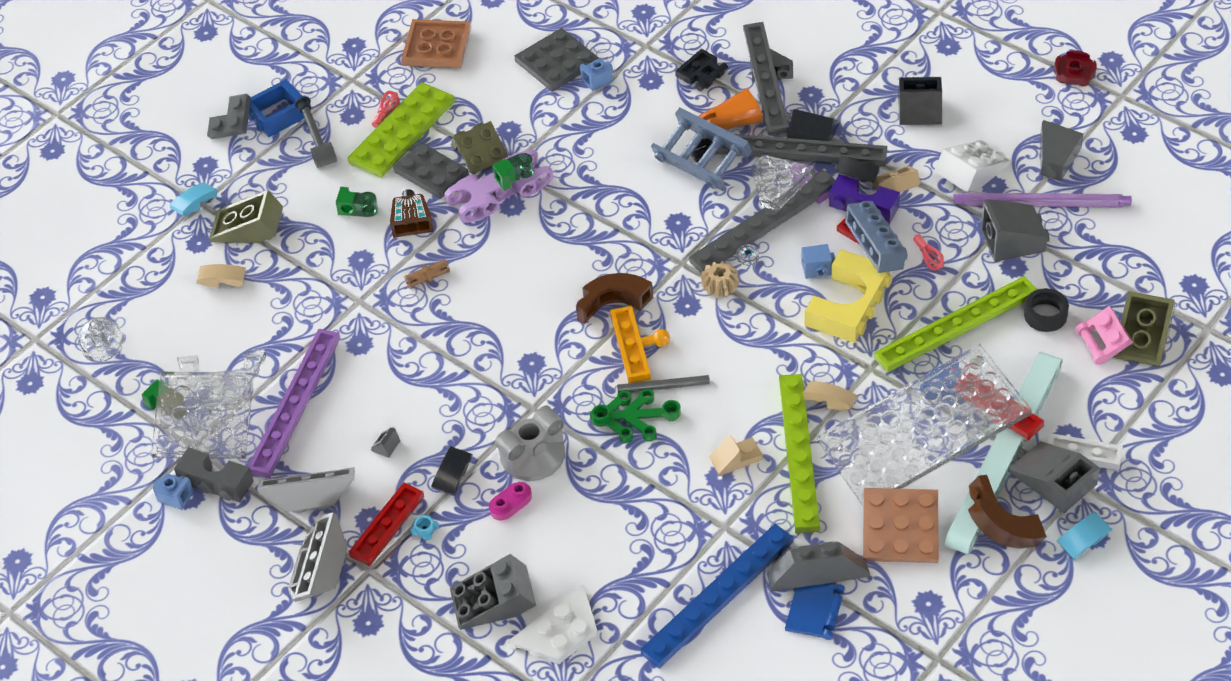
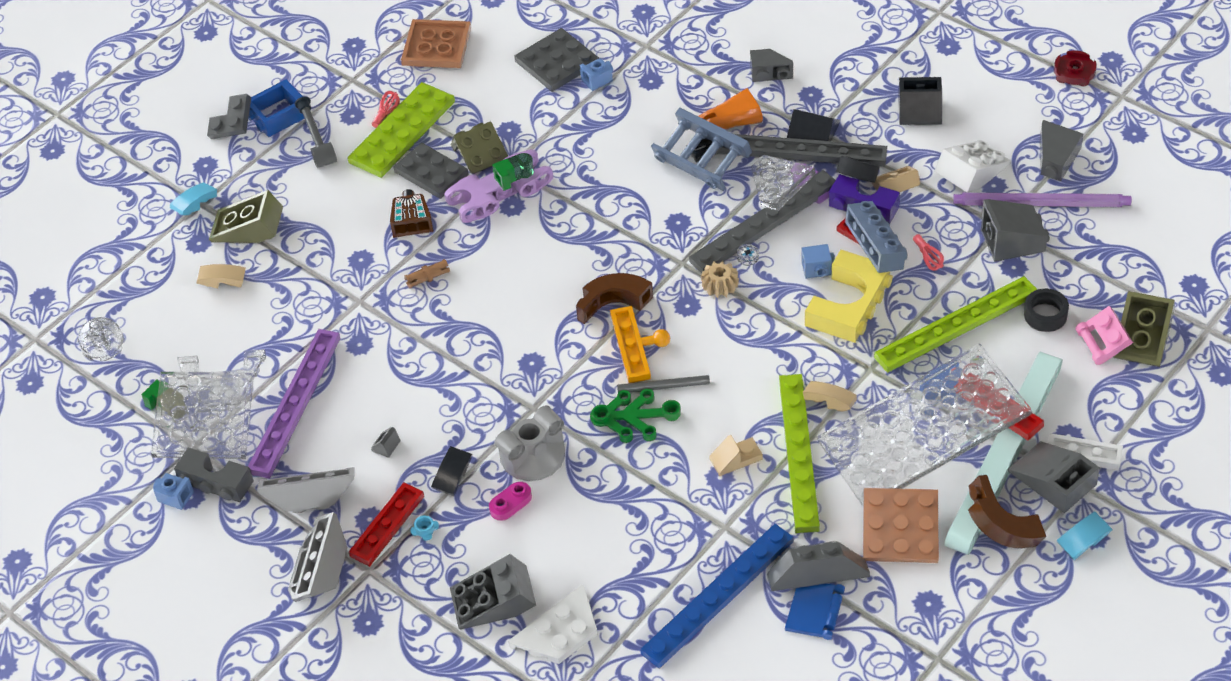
(356, 203): leg -> none
(696, 67): black plate -> none
(765, 78): dark grey plate -> none

